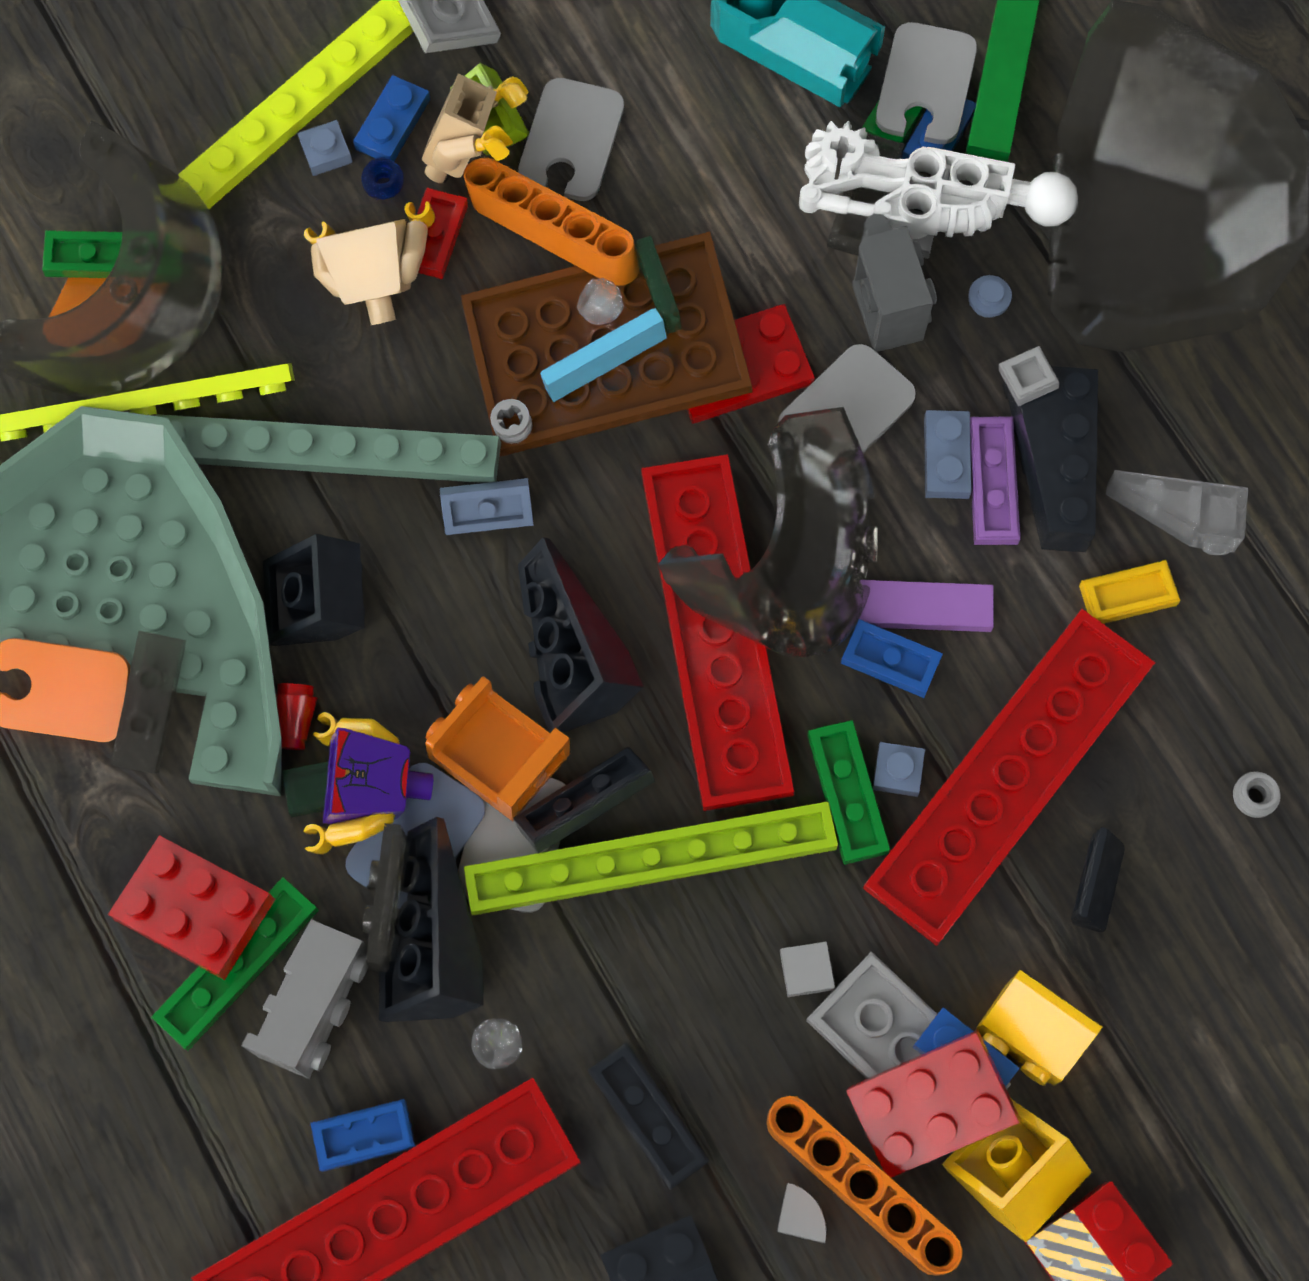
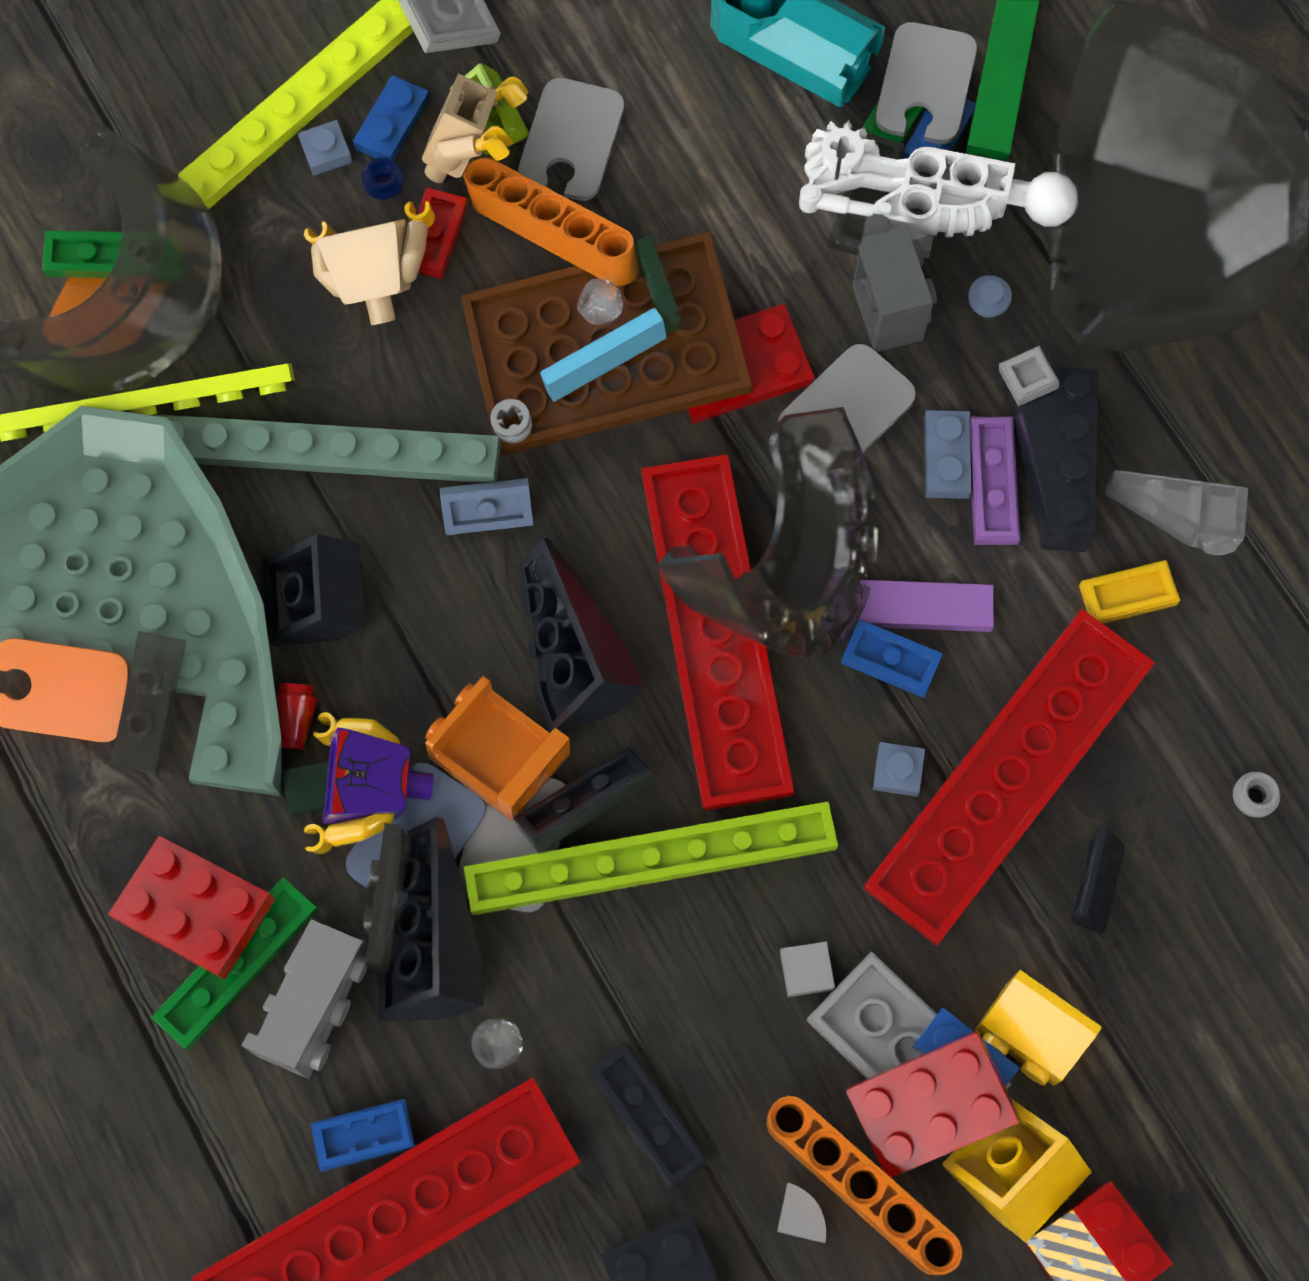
(848, 791): green plate -> none

